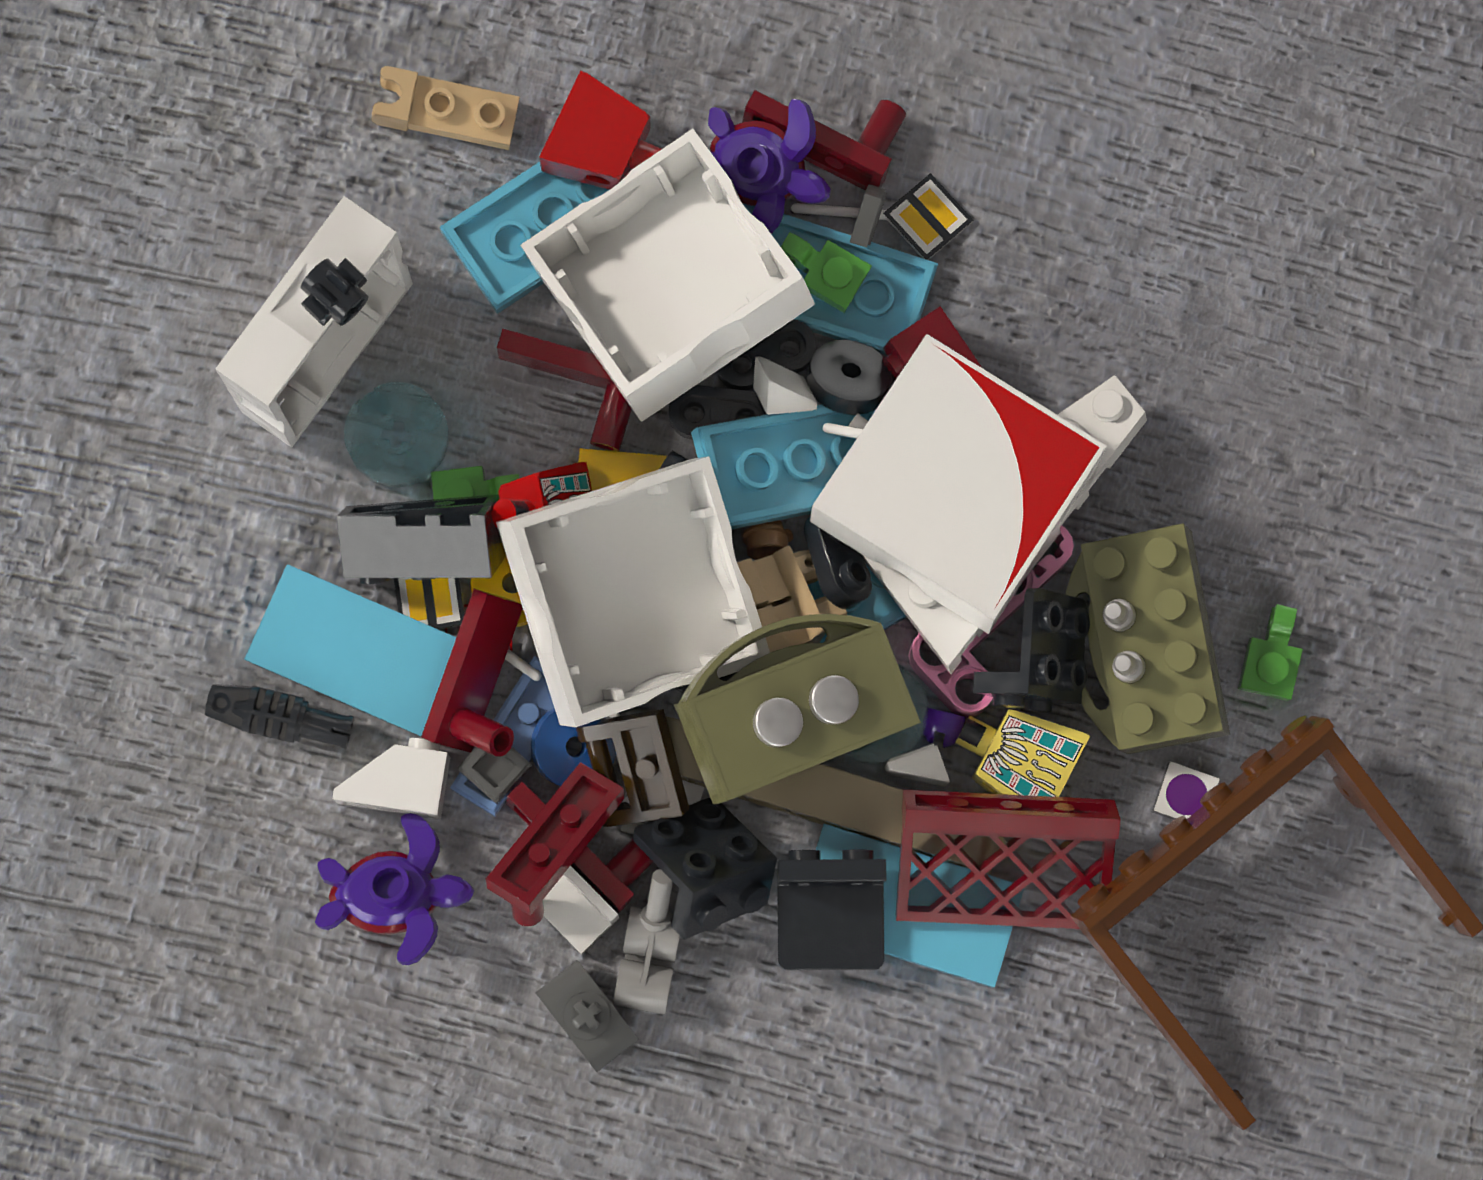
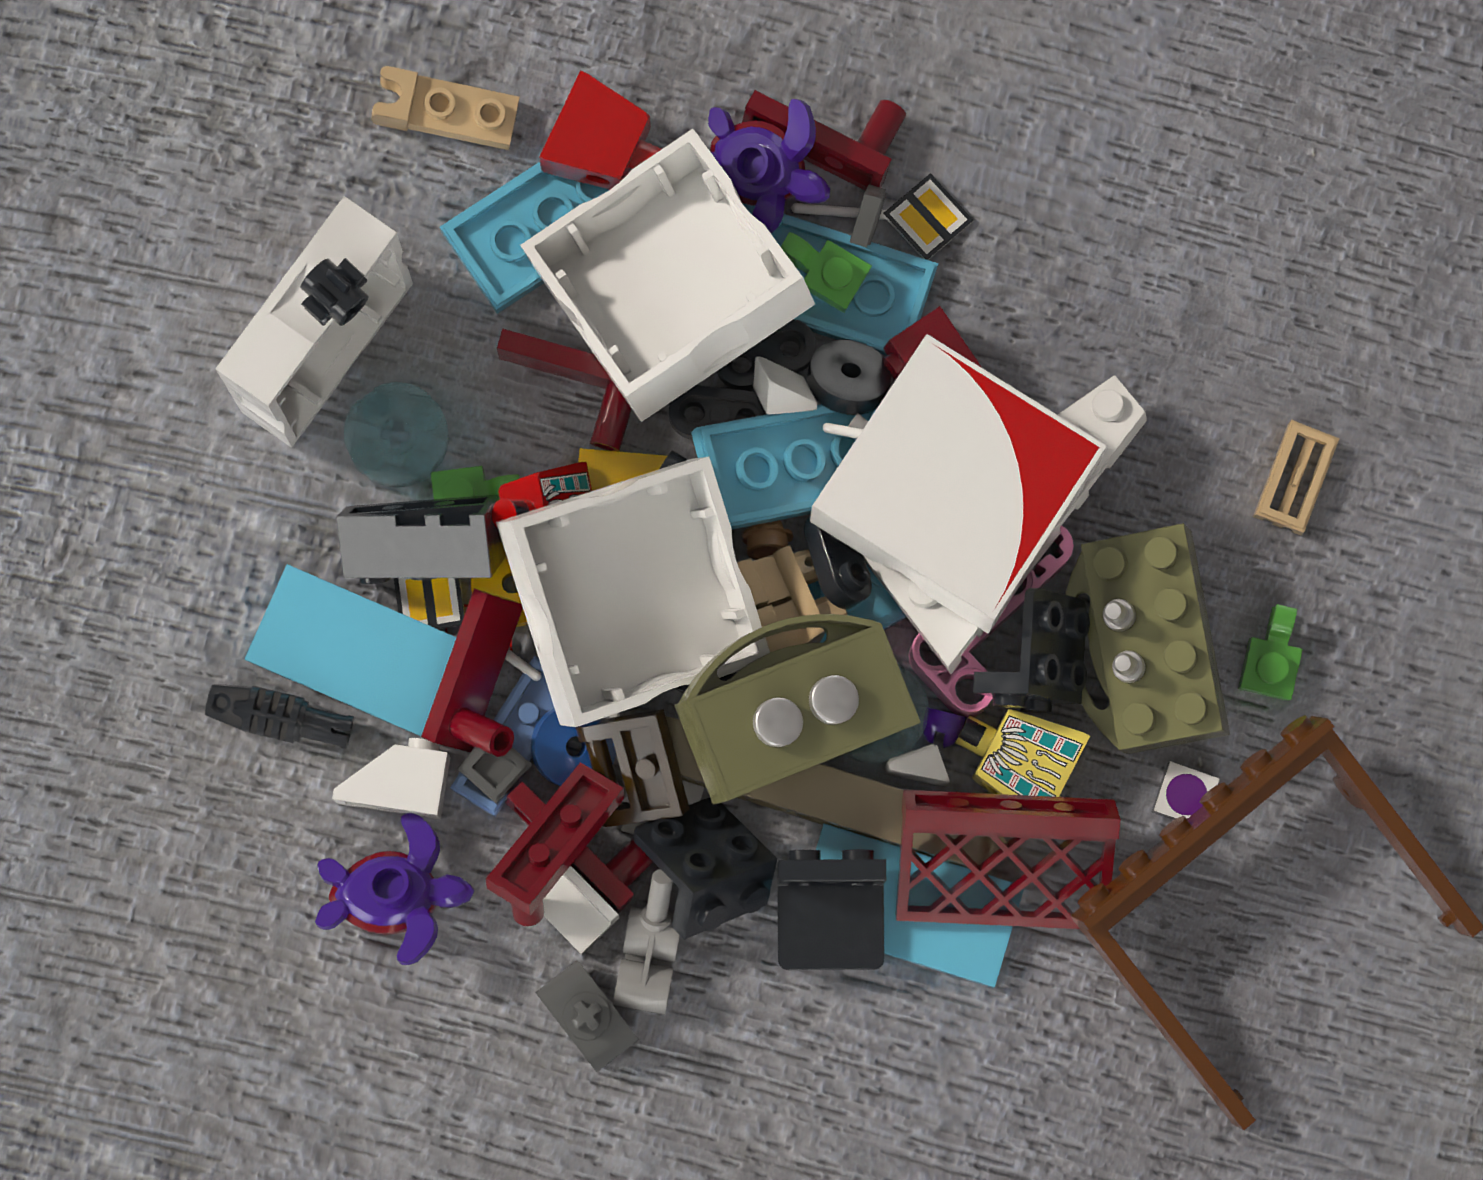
(1280, 517): none -> tan tile

